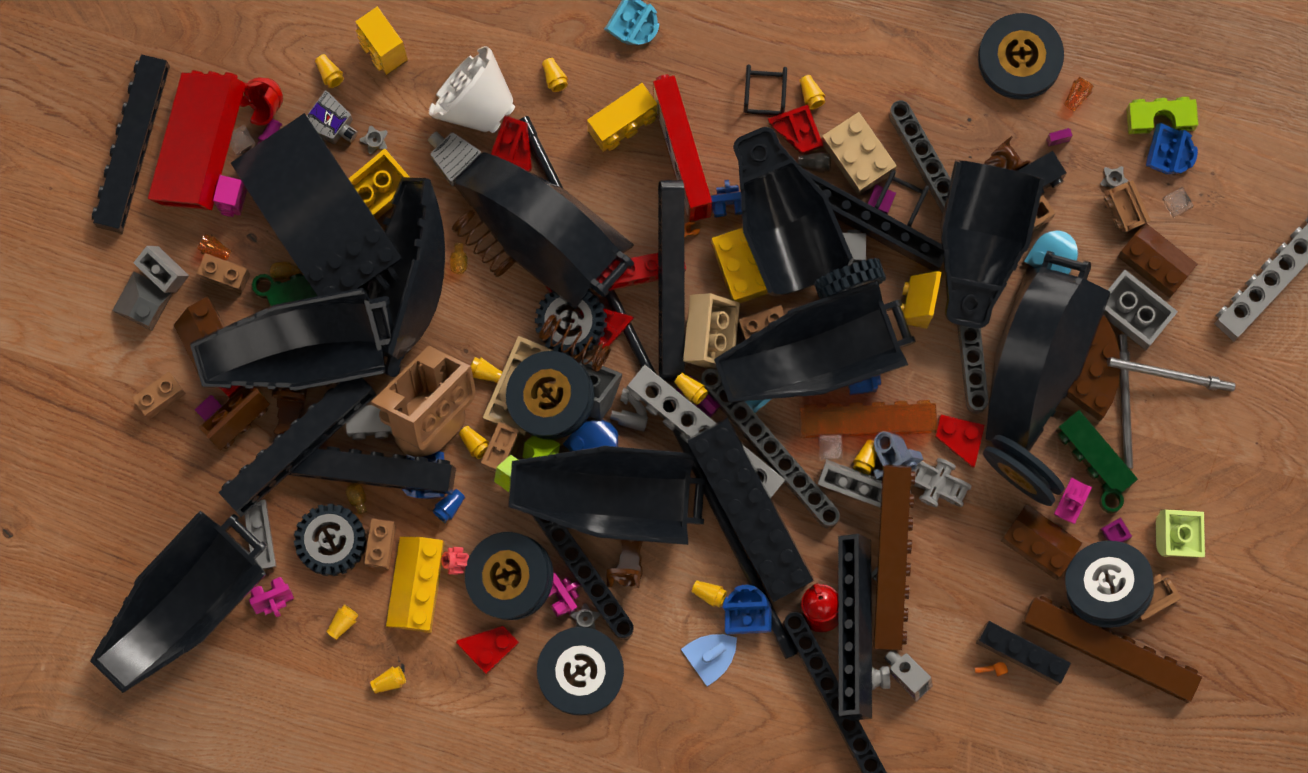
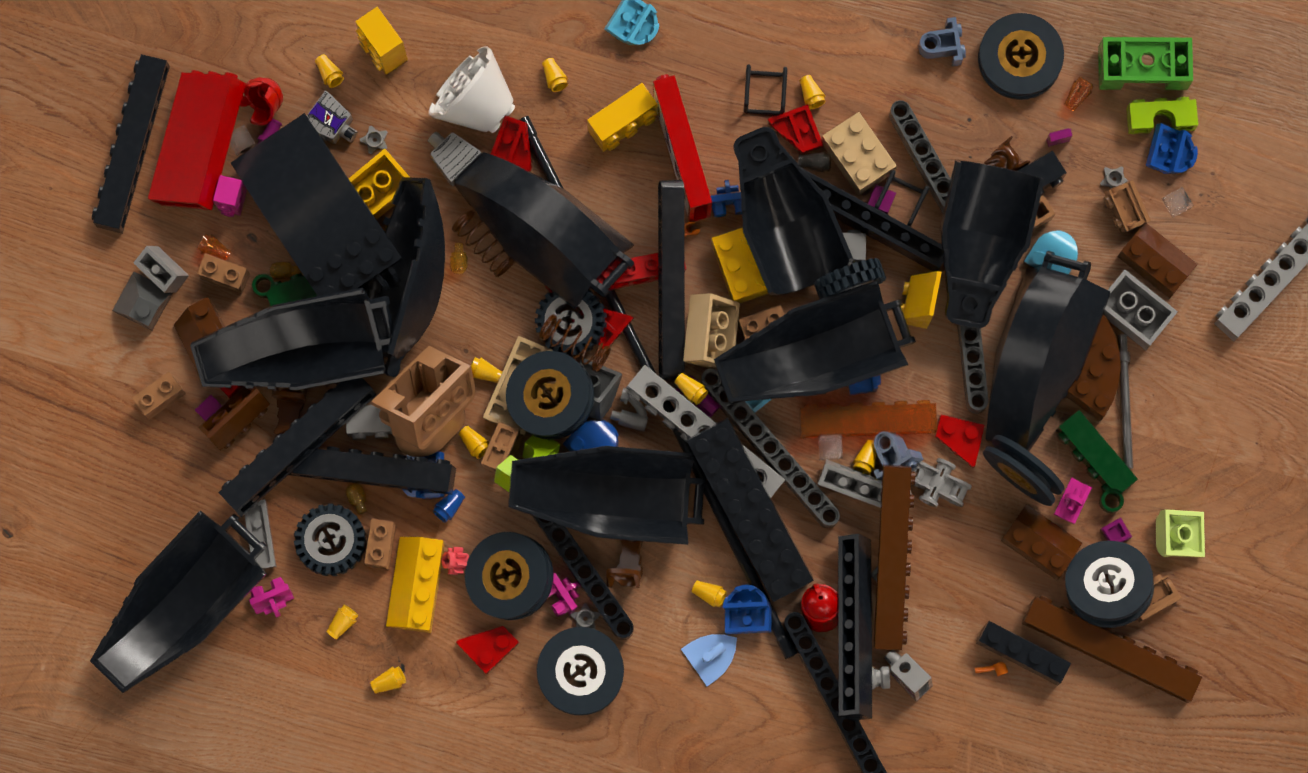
(946, 43): none -> sand blue pin
(1121, 62): none -> bright green plate
(1210, 382): flat silver bar -> none

